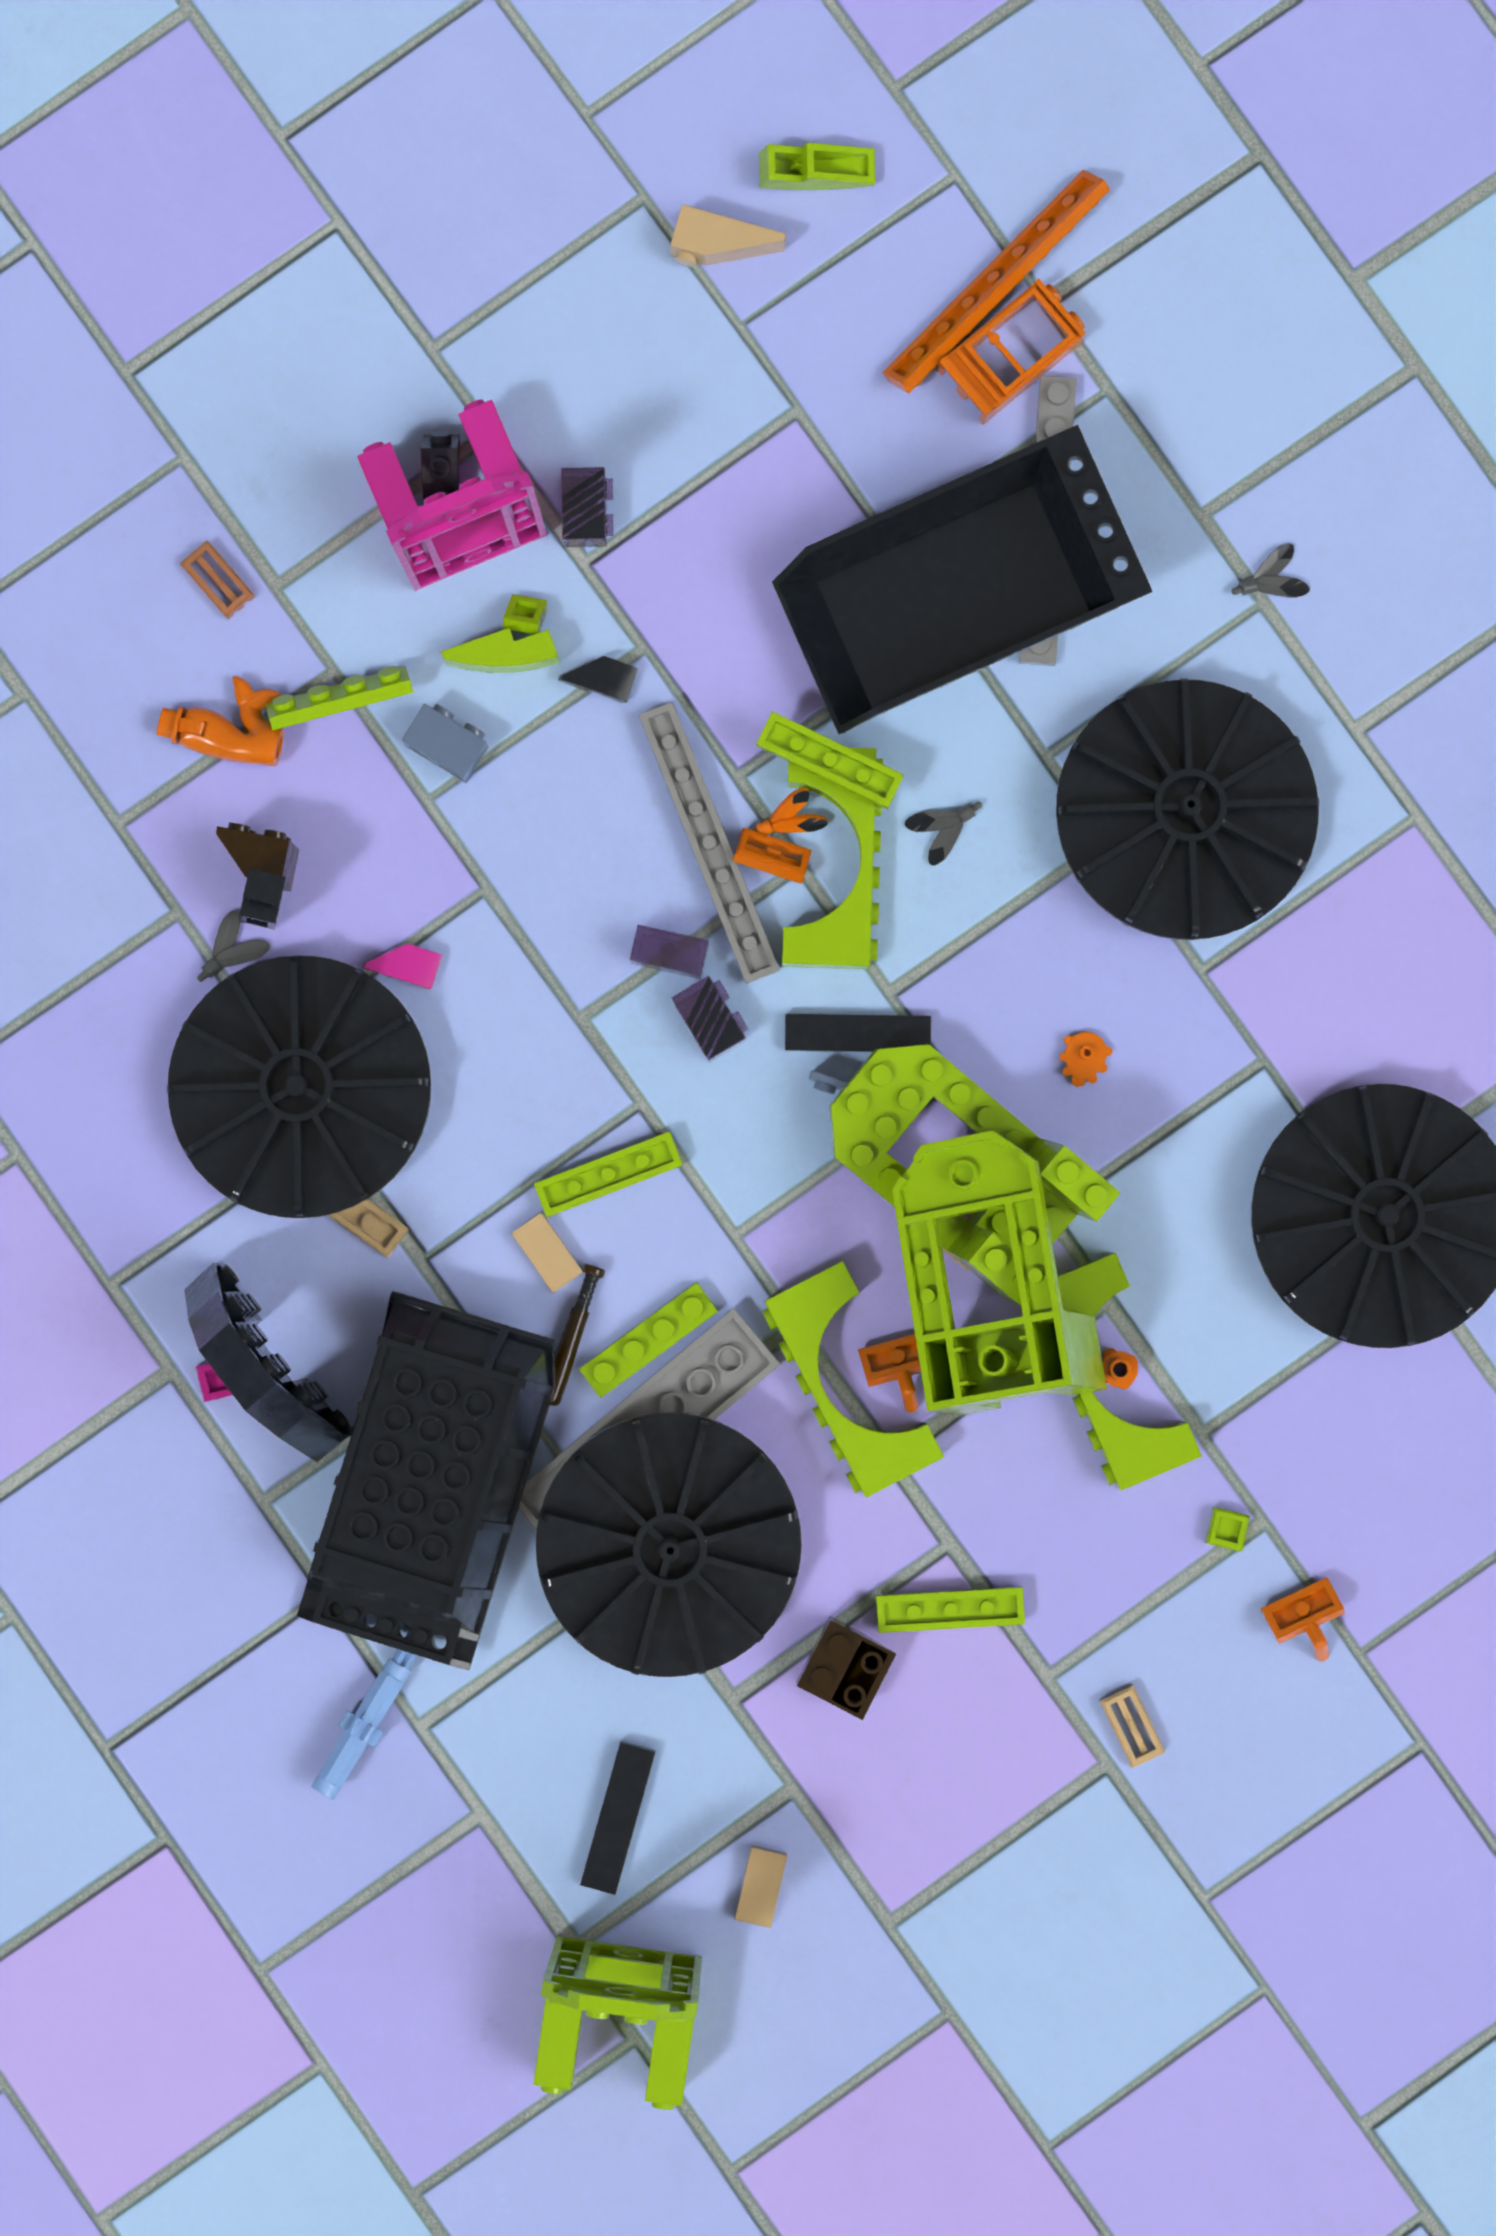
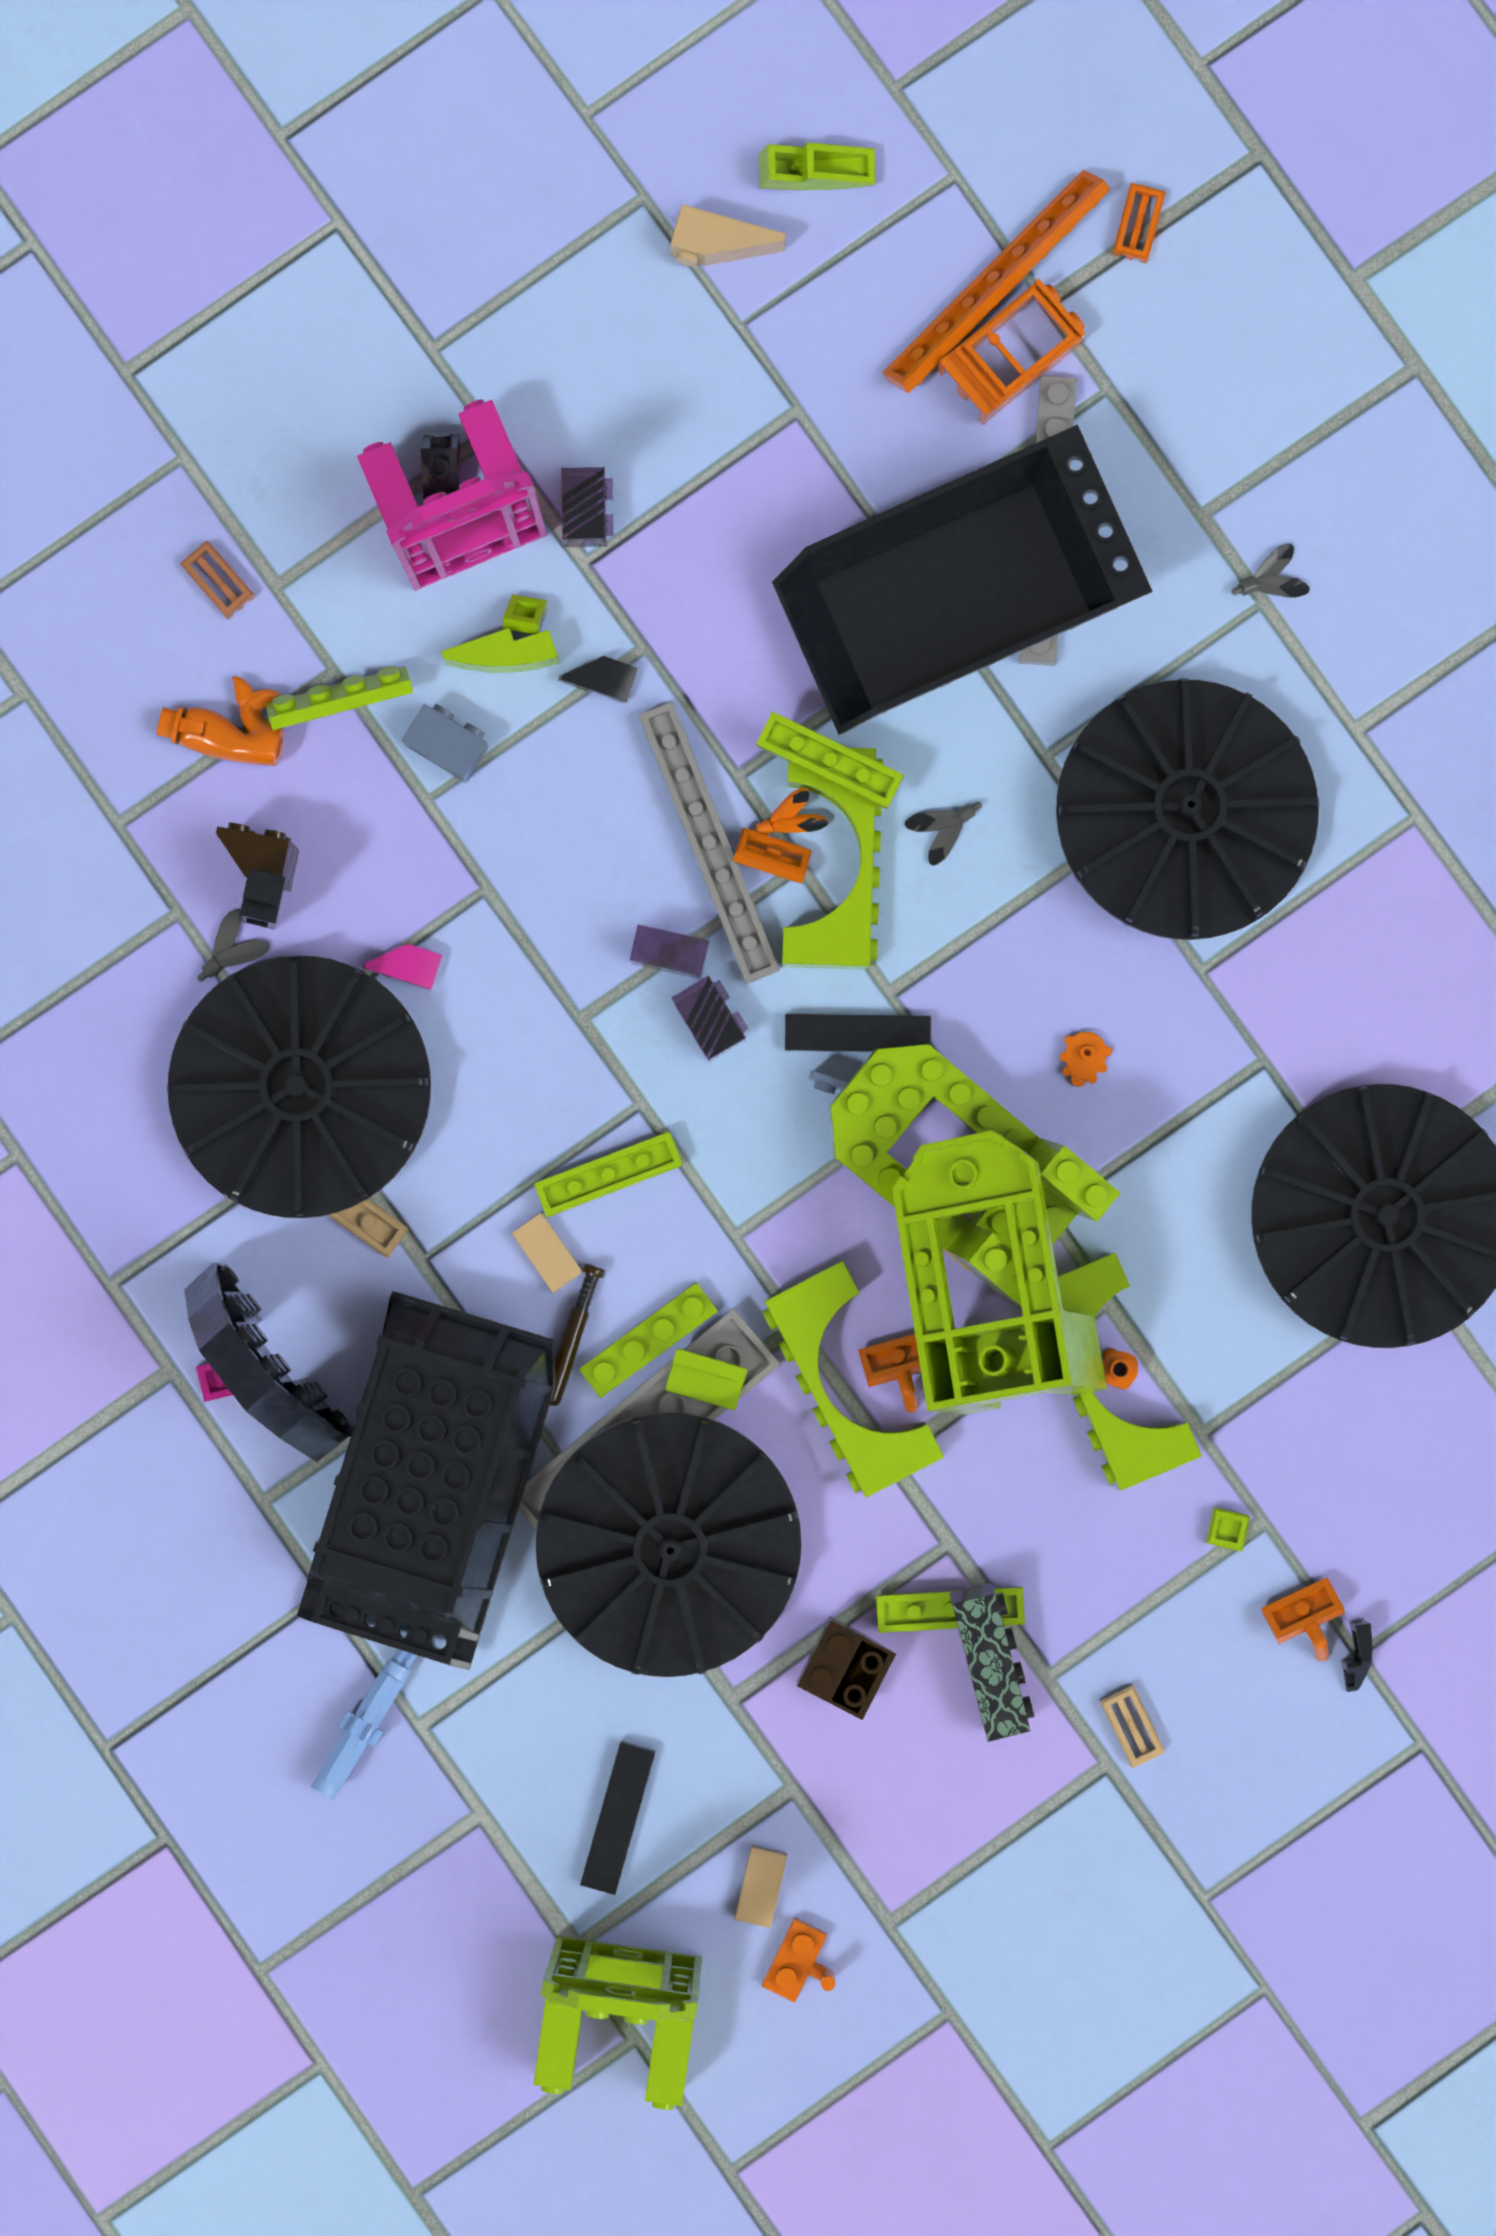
(706, 1379): none -> lime panel
(797, 1960): none -> orange plate
(990, 1661): none -> black brick
(1131, 251): none -> orange tile
(1357, 1668): none -> black slope

